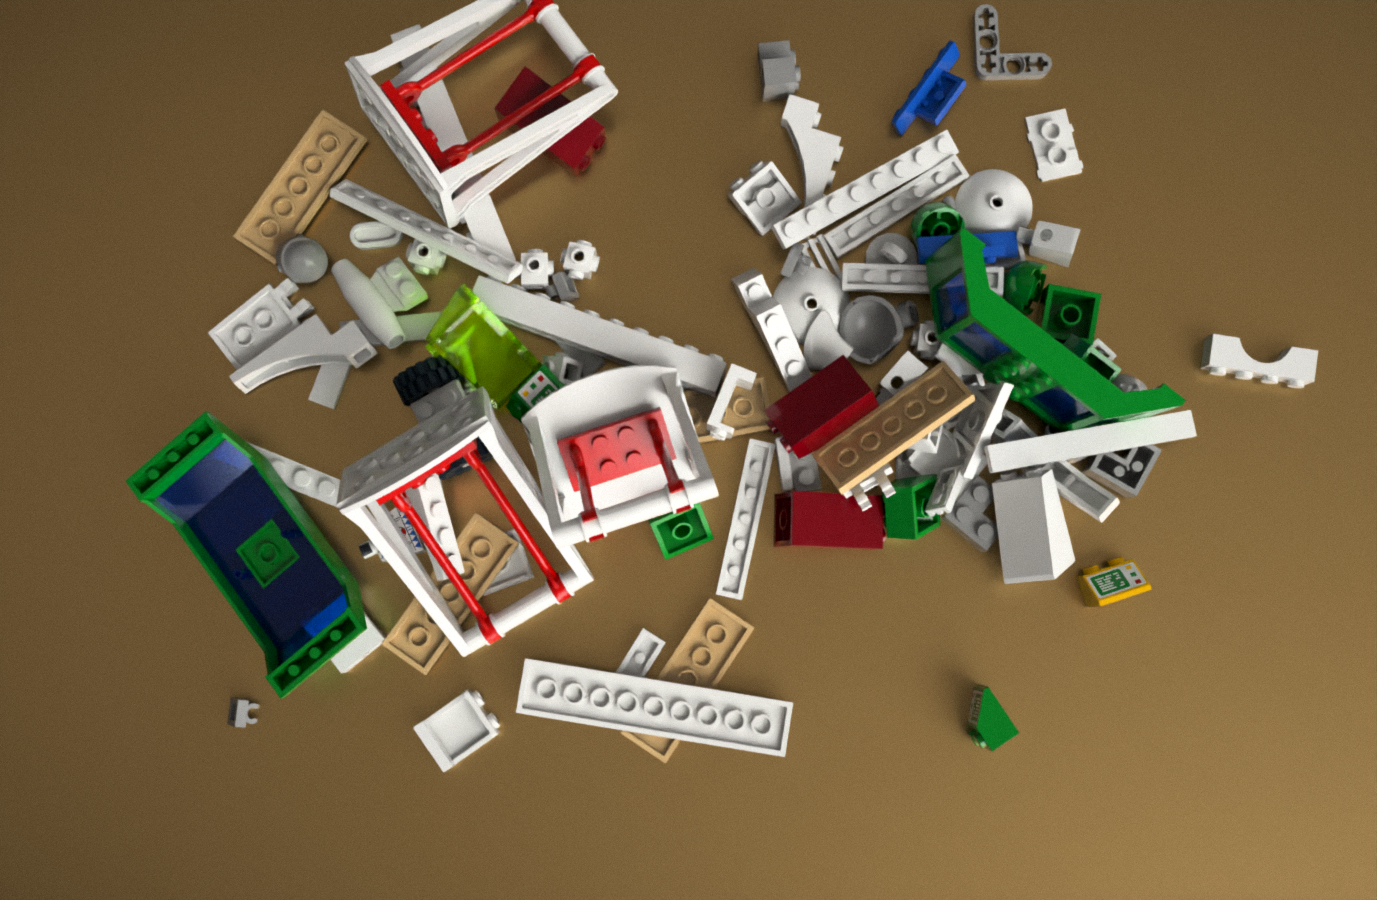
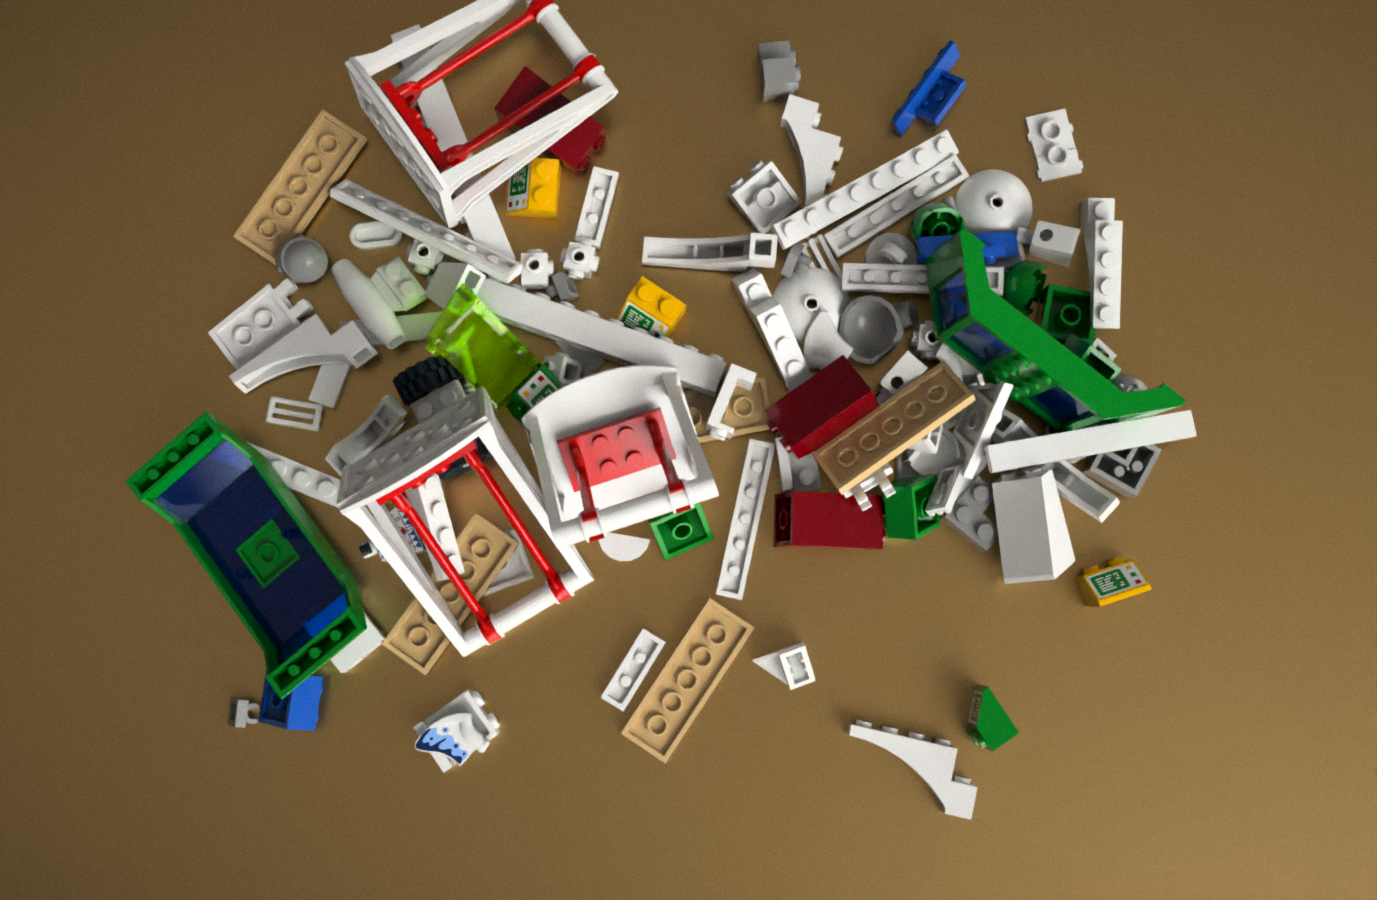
(294, 711): none -> blue slope
(316, 418): none -> white tile
(372, 434): none -> white arch
(449, 278): none -> white torso
(453, 738): none -> white arm
(534, 189): none -> yellow slope
(597, 206): none -> white plate
(623, 546): none -> white tile
(651, 309): none -> yellow slope
(654, 707): white plate -> none
(717, 254): none -> white arch
(788, 665): none -> white slope
(930, 760): none -> white arch
(999, 60): light grey beam -> none
(1104, 259): none -> white arch
(1226, 355): white arch -> none

